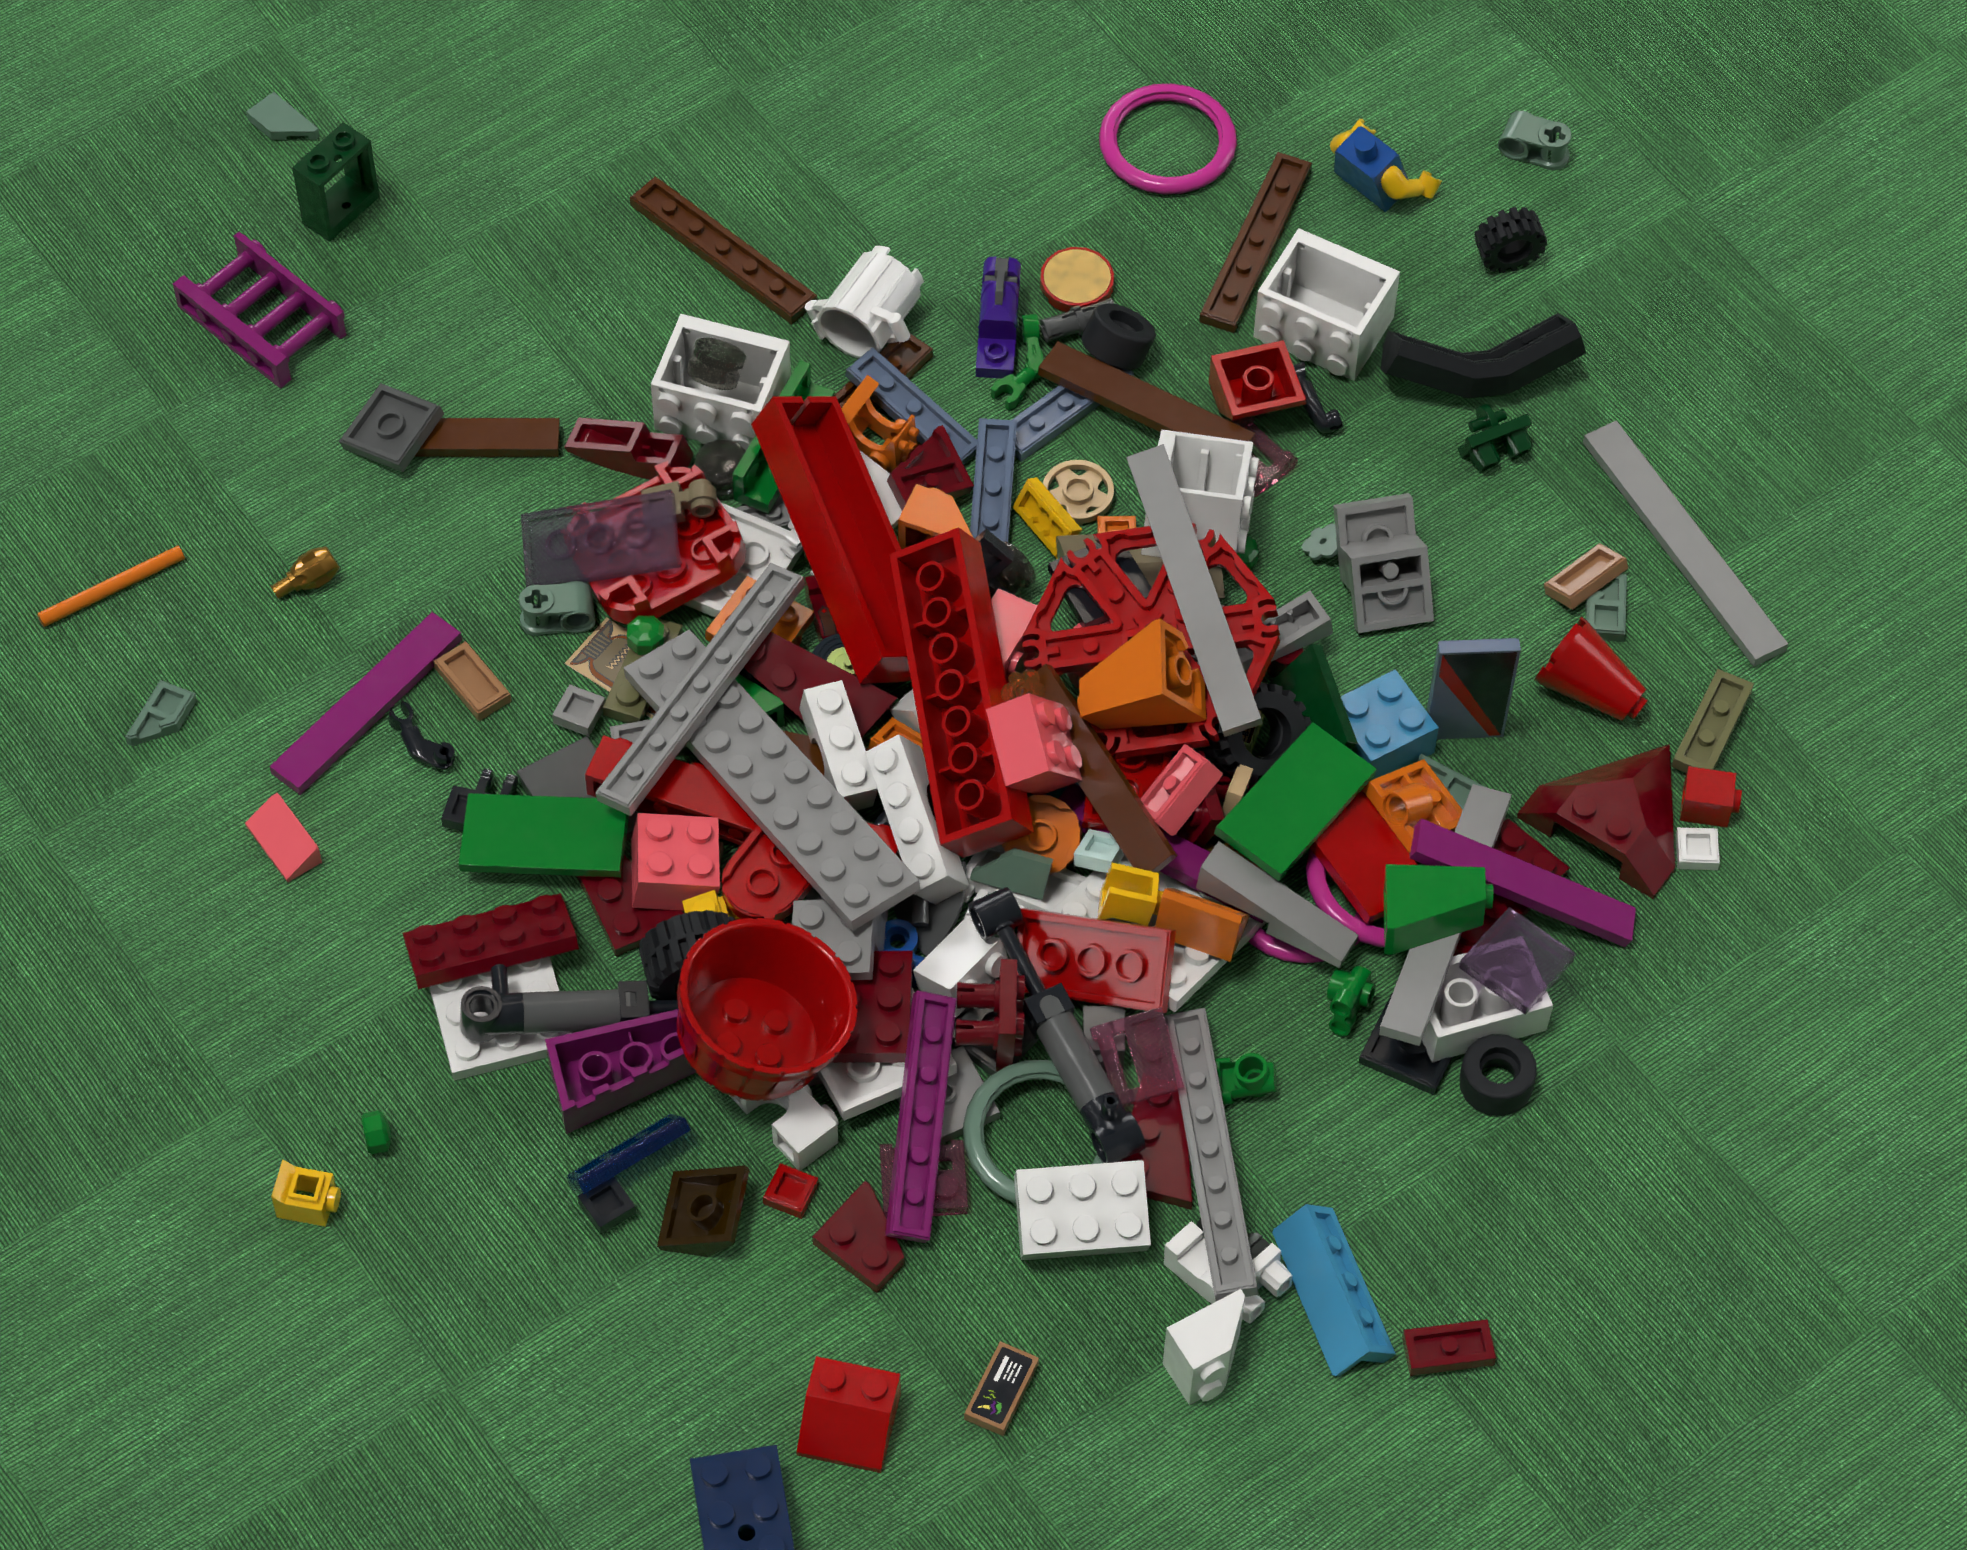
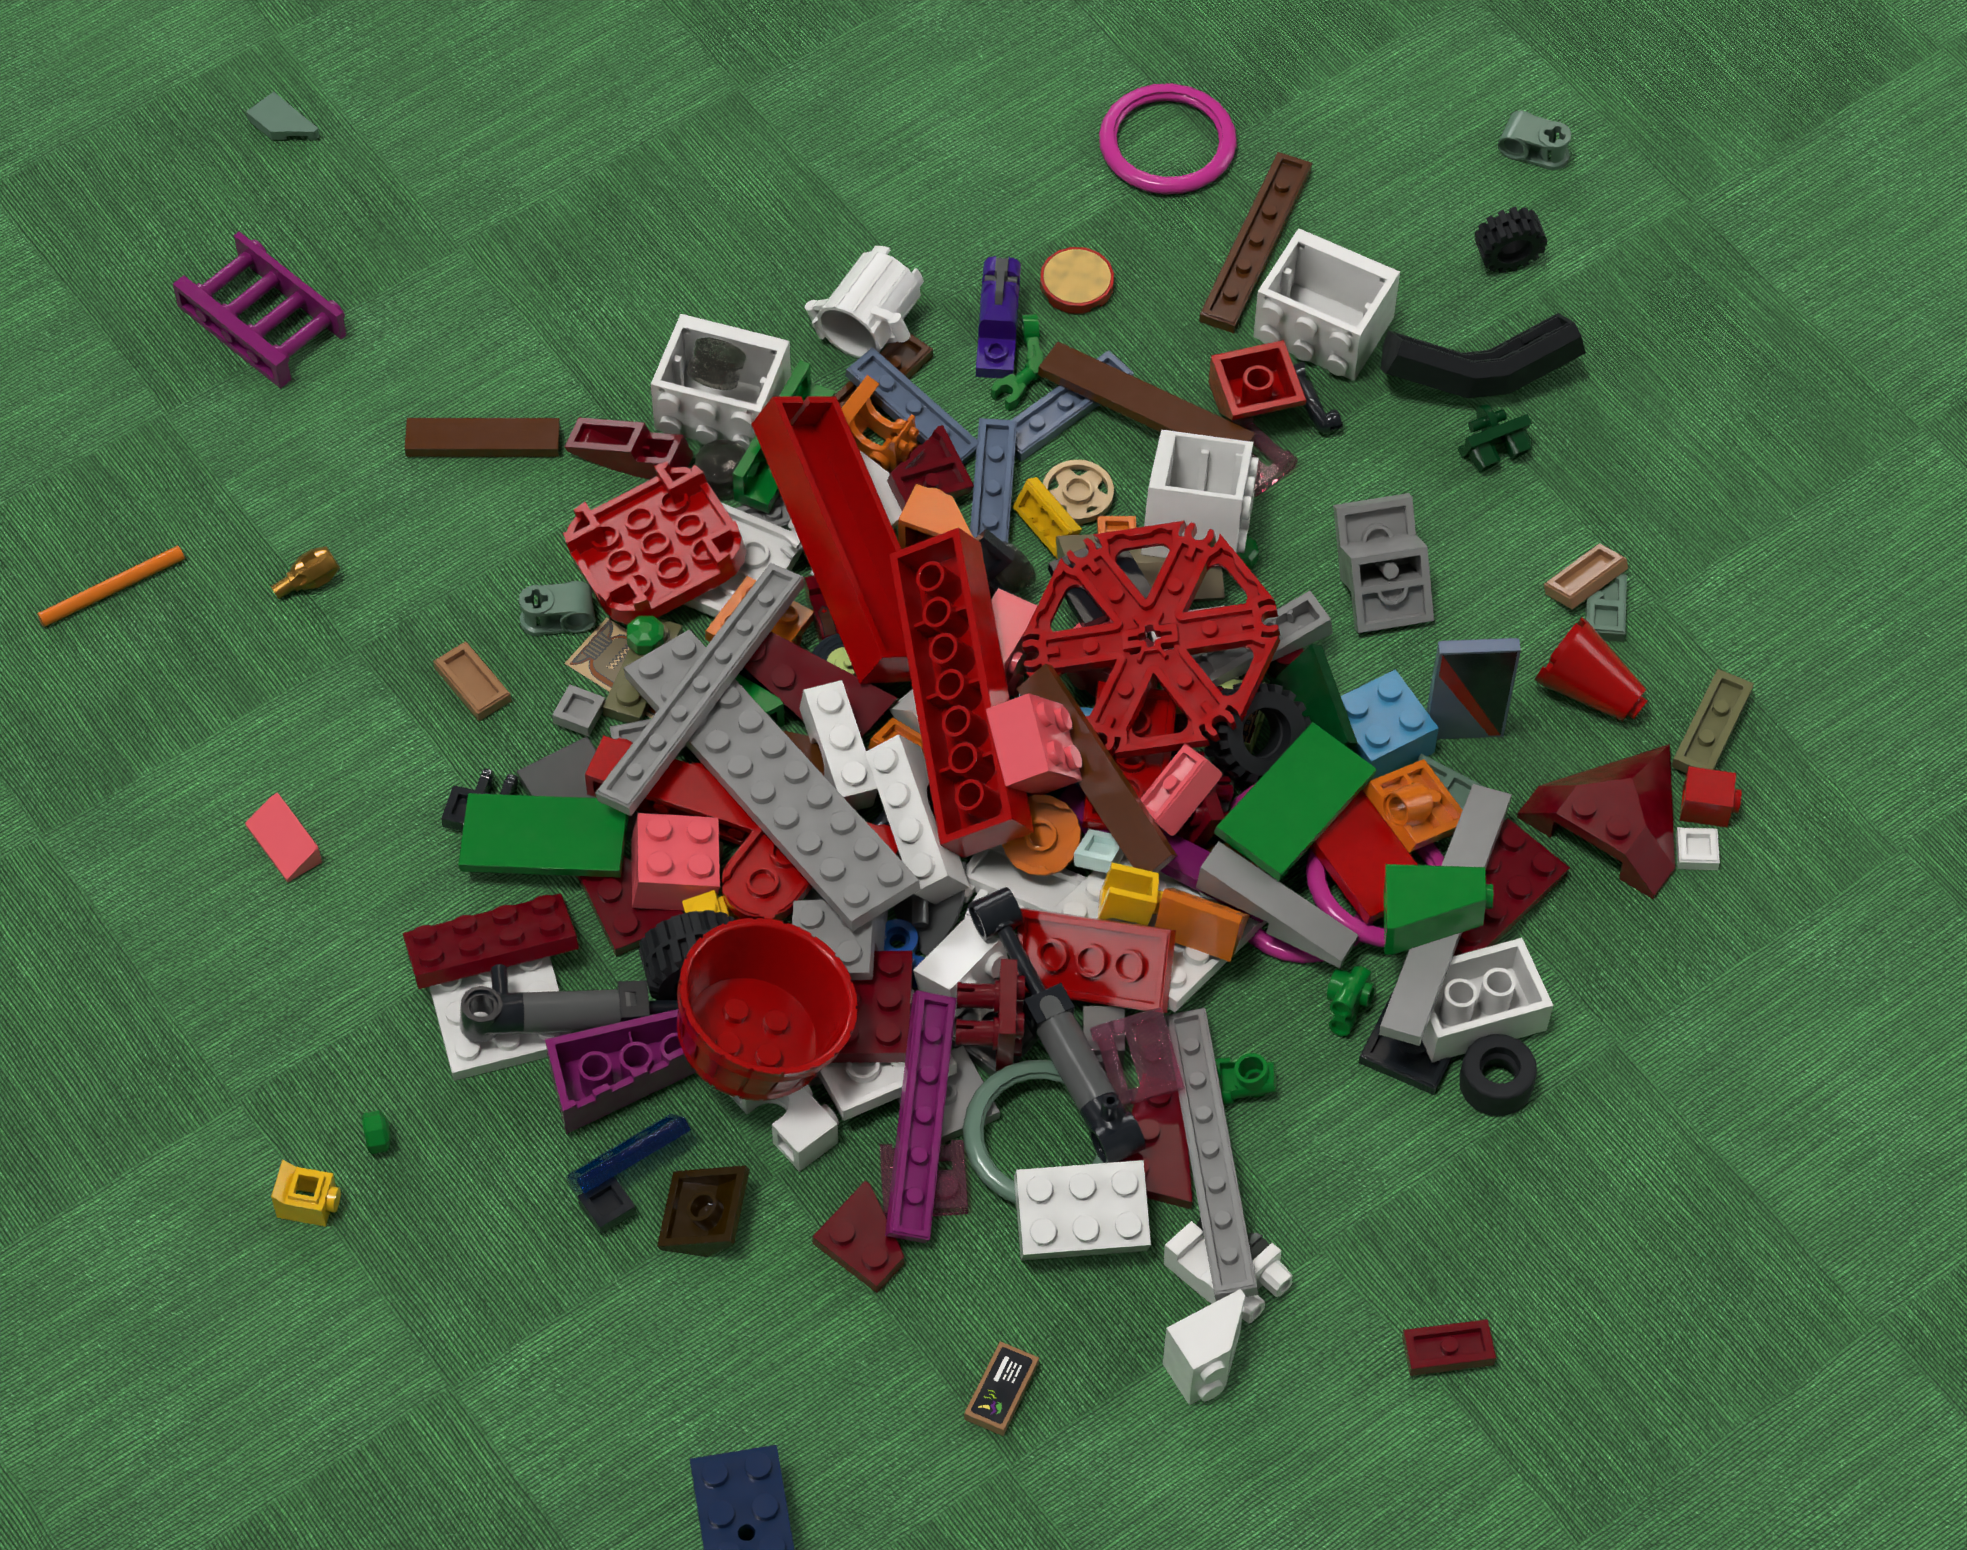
(162, 713): sand green tile -> none
(357, 188): dark green window -> none
(365, 703): magenta tile -> none
(391, 427): dark grey tile -> none
(430, 753): black arm -> none
(601, 539): tile -> none
(698, 498): dark tan plate -> none
(722, 249): reddish brown tile -> none
(790, 1190): red tile -> none
(848, 1414): red slope -> none
(1017, 870): sand green tile -> none
(1028, 681): clear orange plant -> none
(1069, 322): dark grey pin -> none
(1118, 336): black tyre -> none
(1144, 683): orange slope -> none
(1194, 591): light grey tile -> none
(1237, 788): tan tile -> none
(1321, 543): sand green plant -> none
(1332, 1289): dark azure panel -> none
(1376, 168): blue torso -> none
(1517, 960): clear purple tile -> none
(1527, 883): magenta tile -> none
(1685, 543): light grey tile -> none

